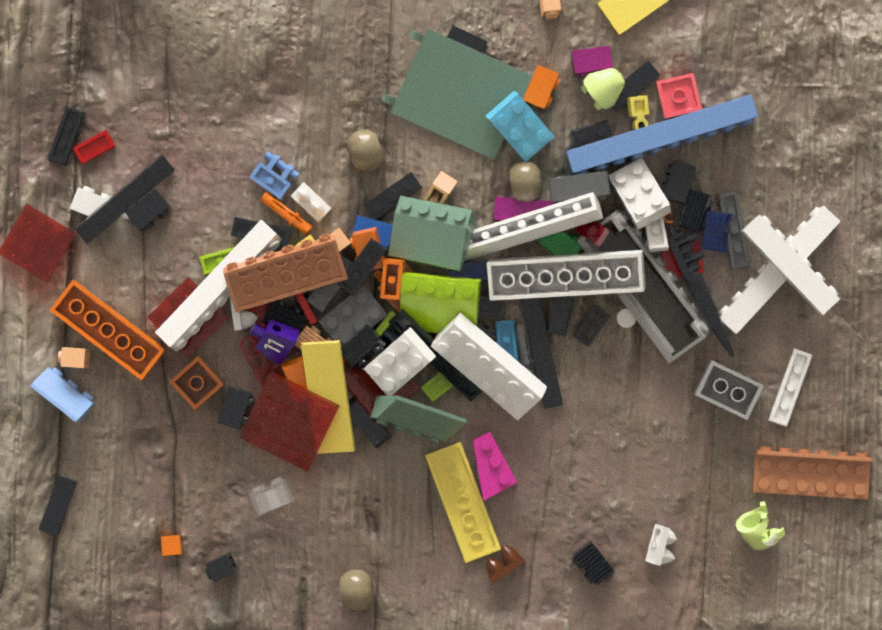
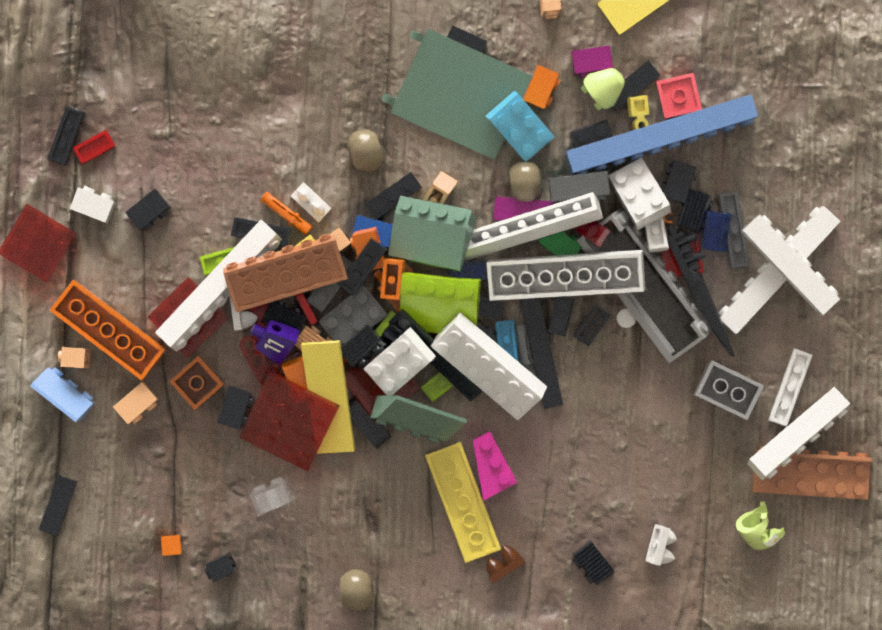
(124, 199): black tile -> none
(136, 403): none -> light nougat brick
(269, 179): medium blue plate -> none
(798, 433): none -> white brick

